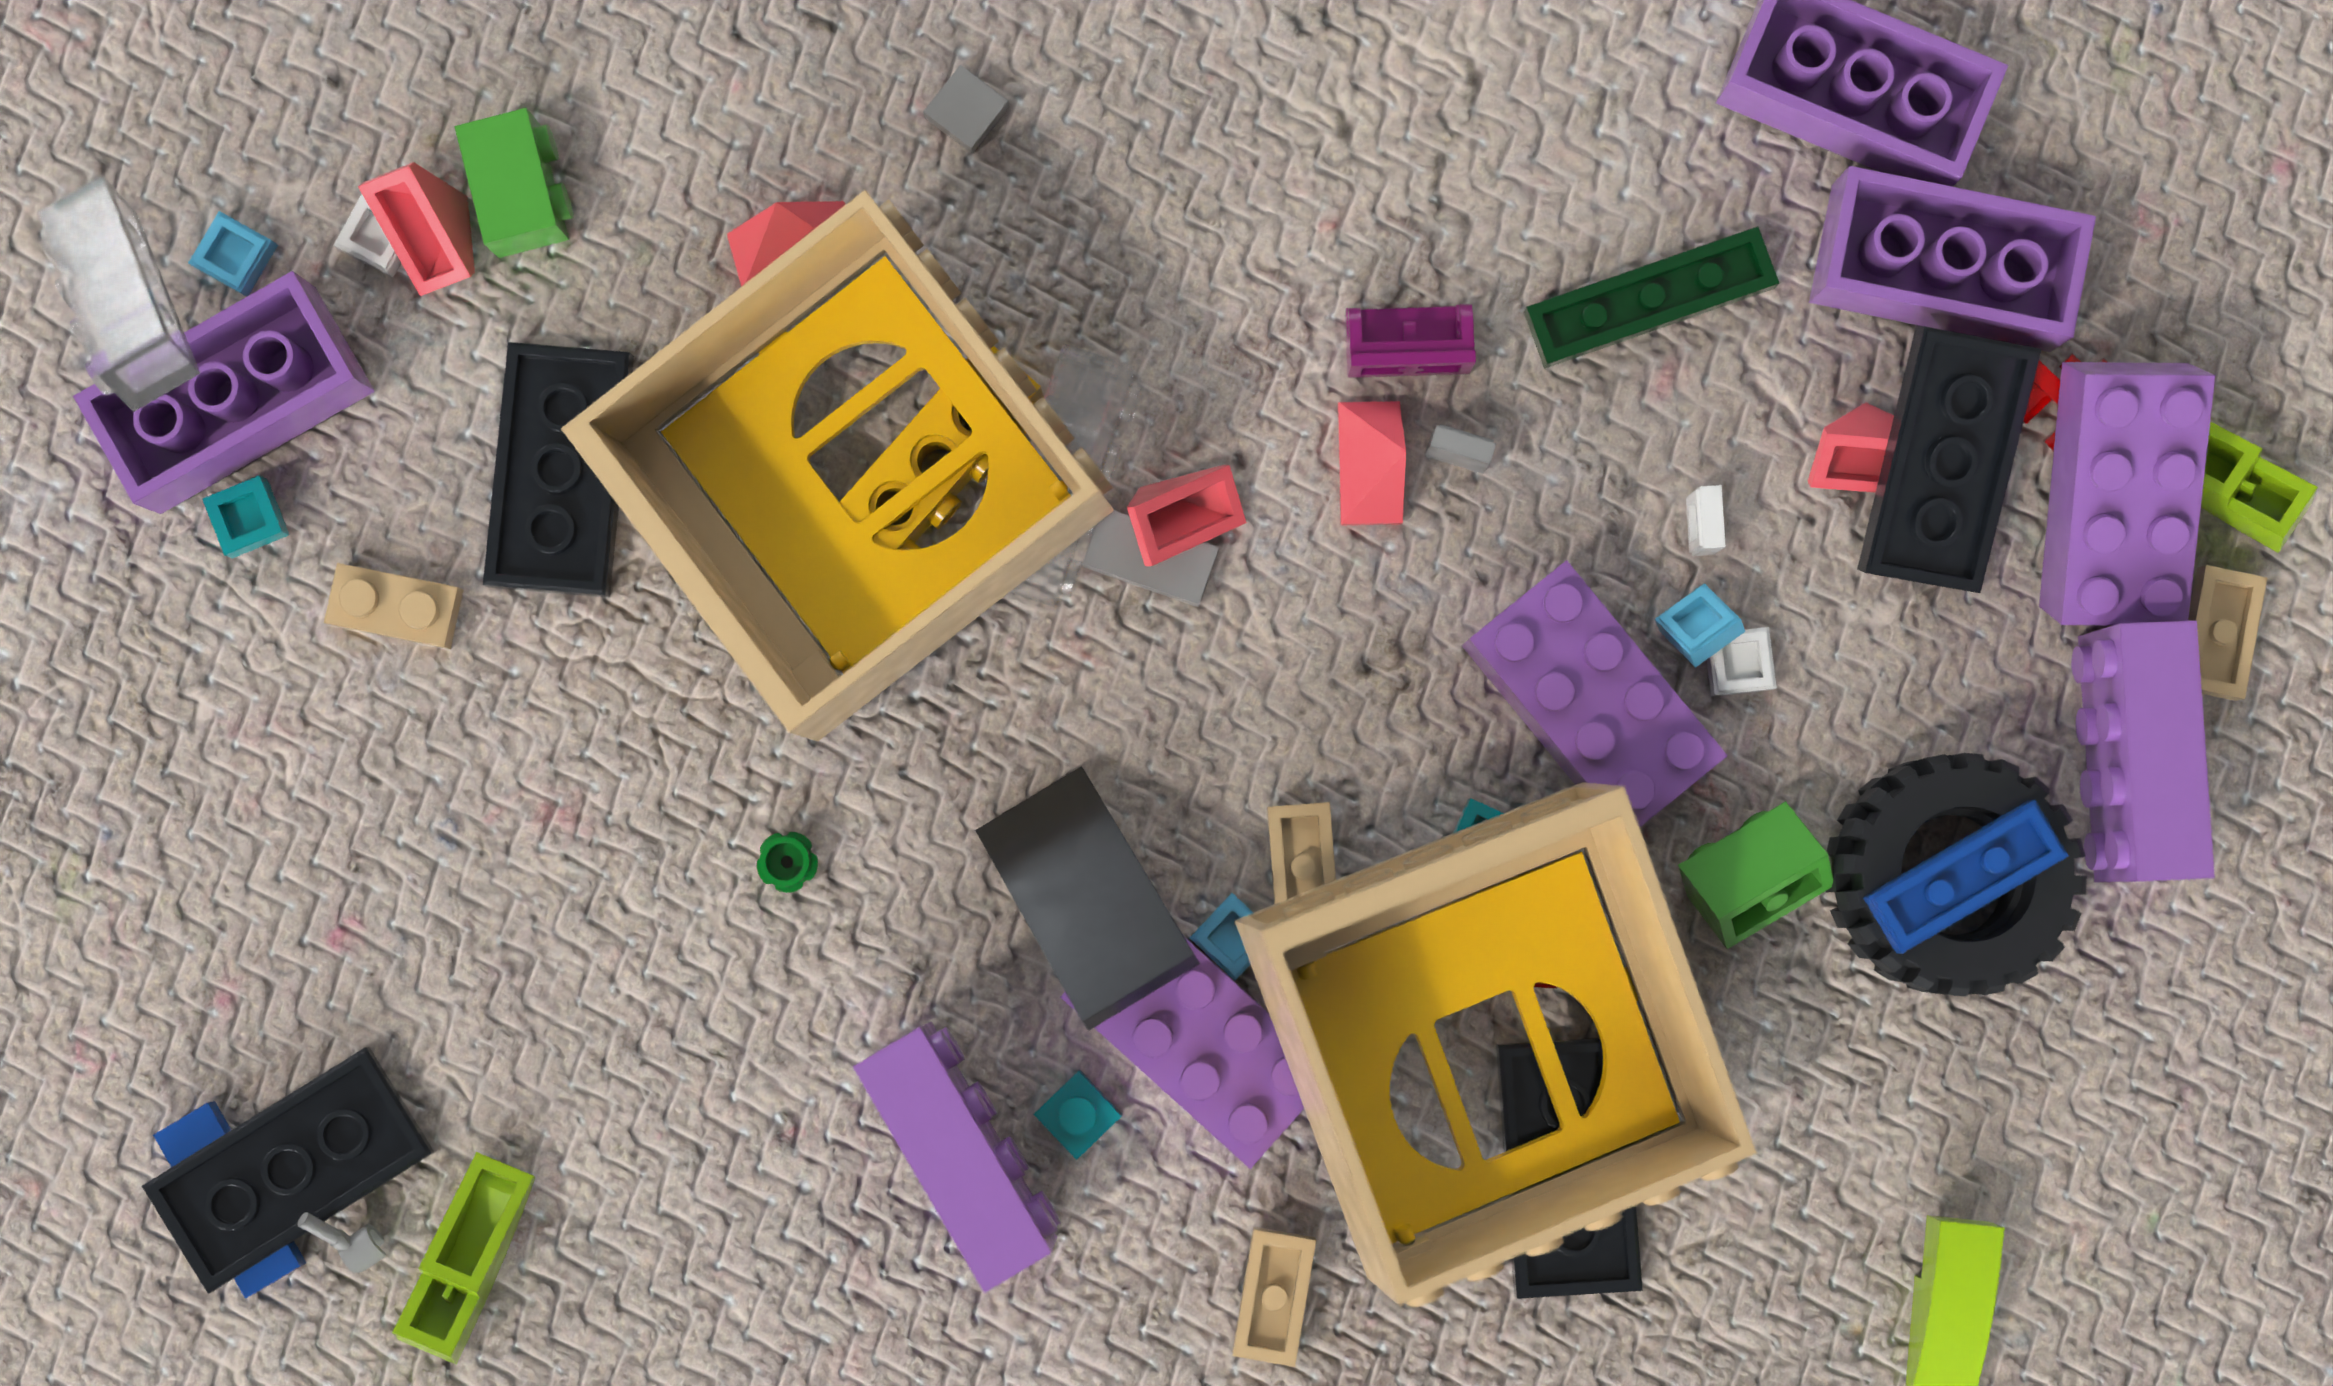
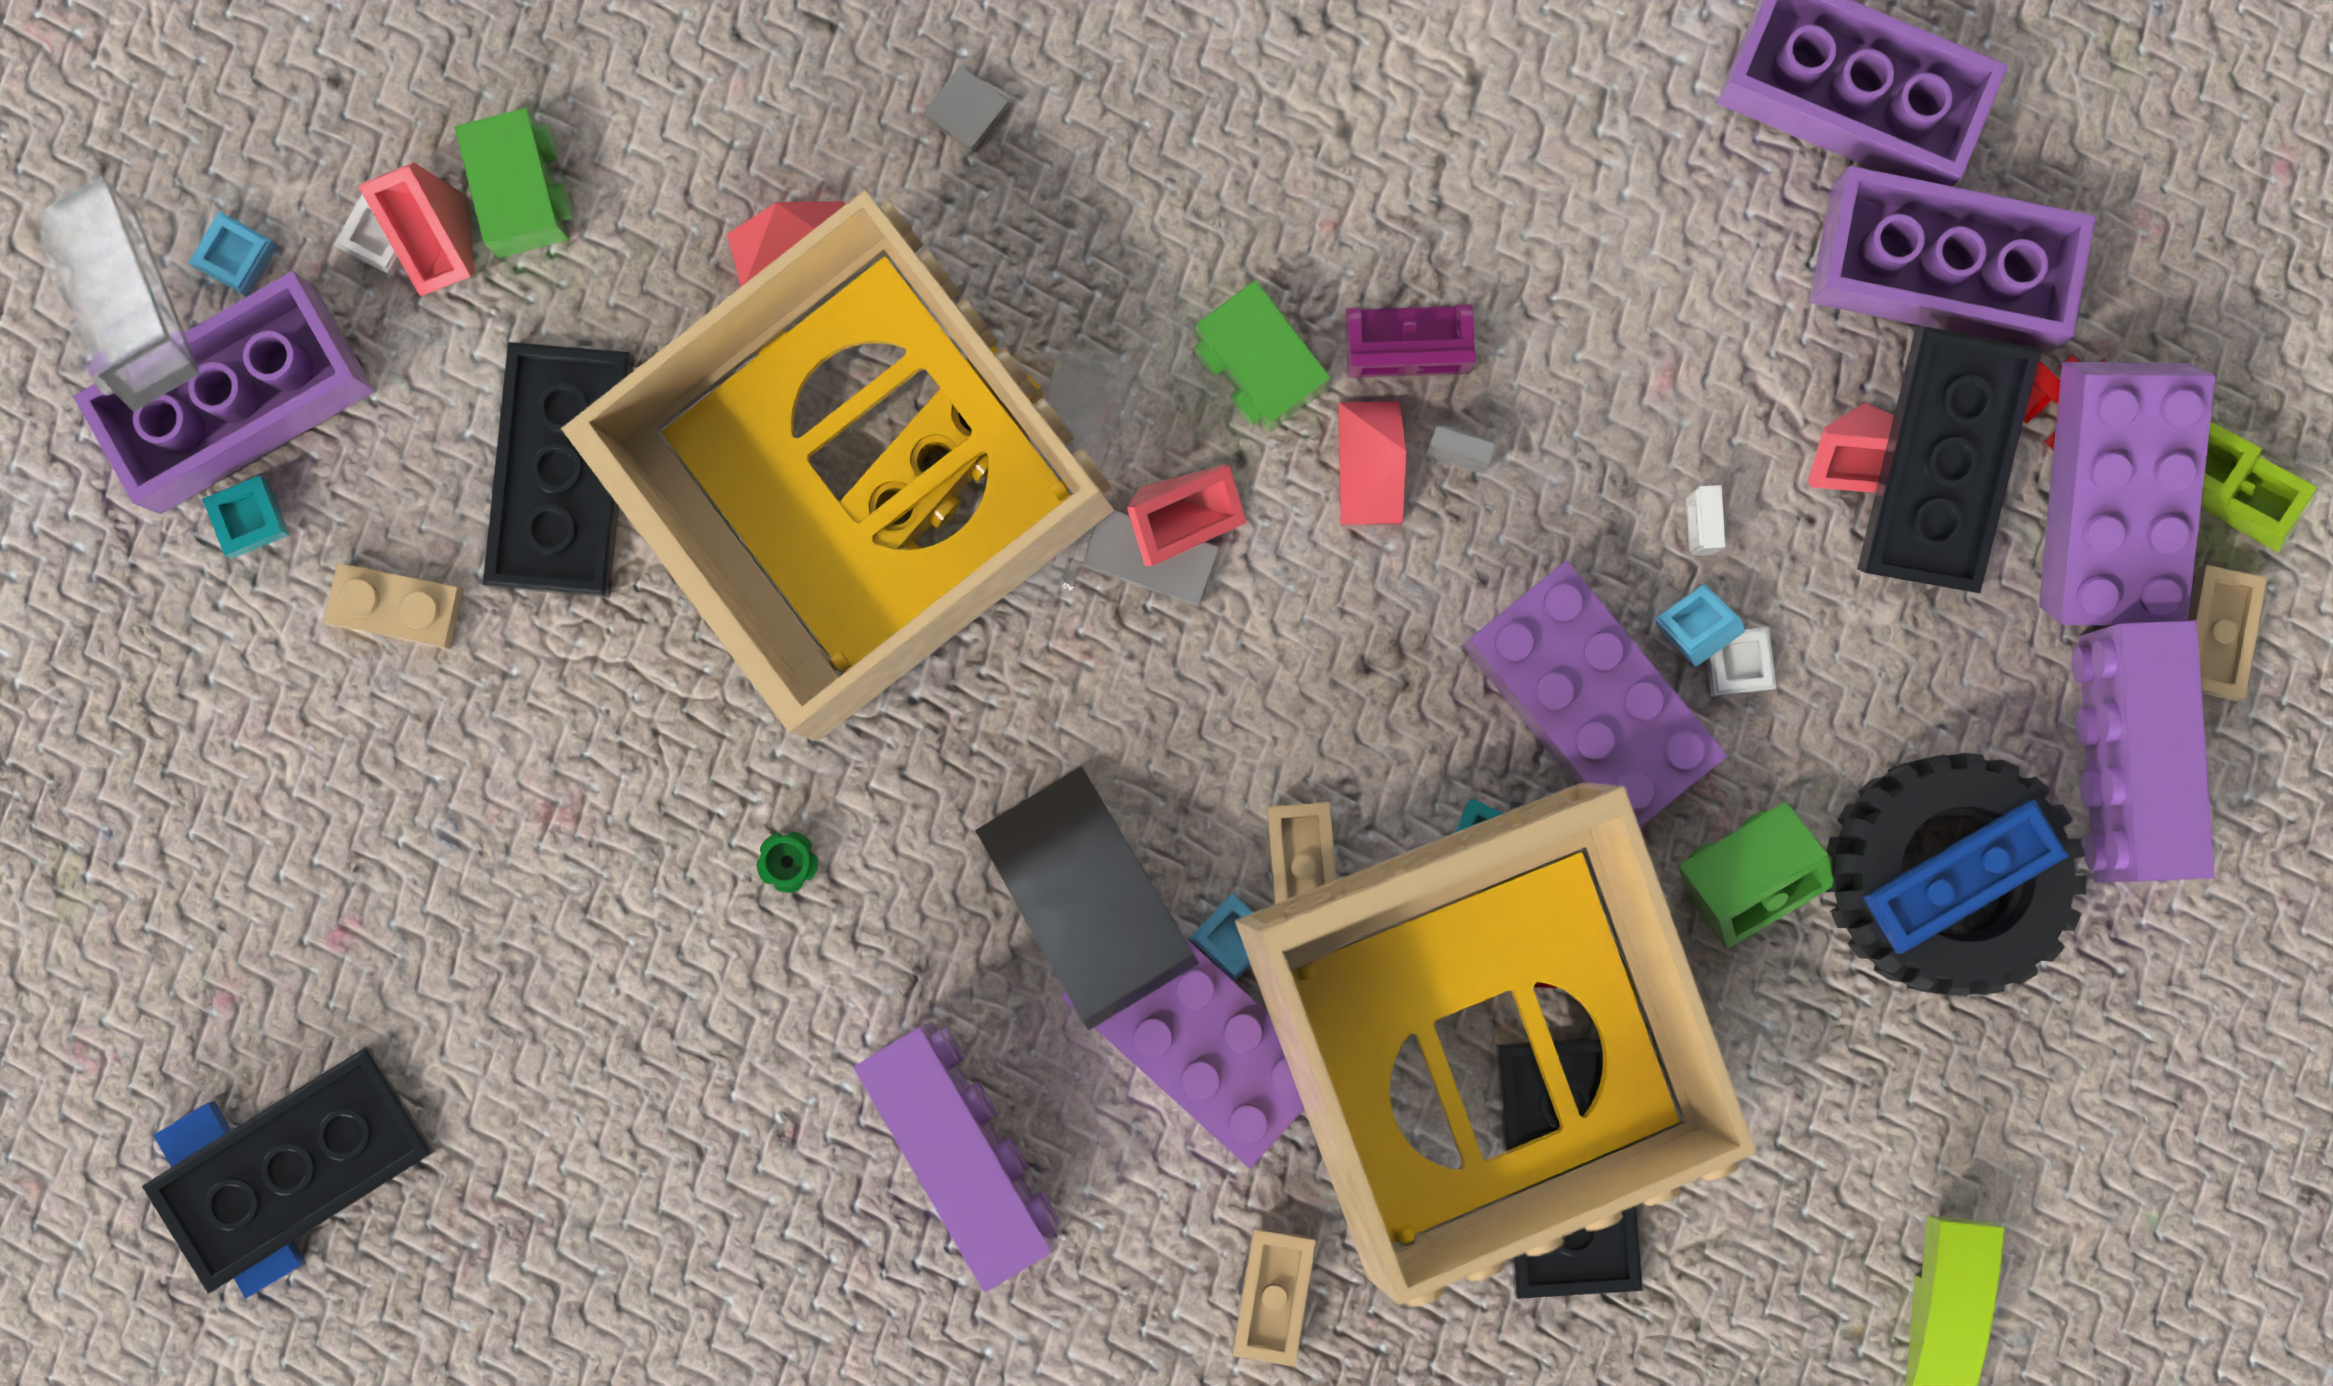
(356, 1251): light grey hand -> none
(464, 1258): lime slope -> none
(1078, 1114): teal plate -> none
(1259, 357): none -> bright green brick
(1651, 297): dark green plate -> none

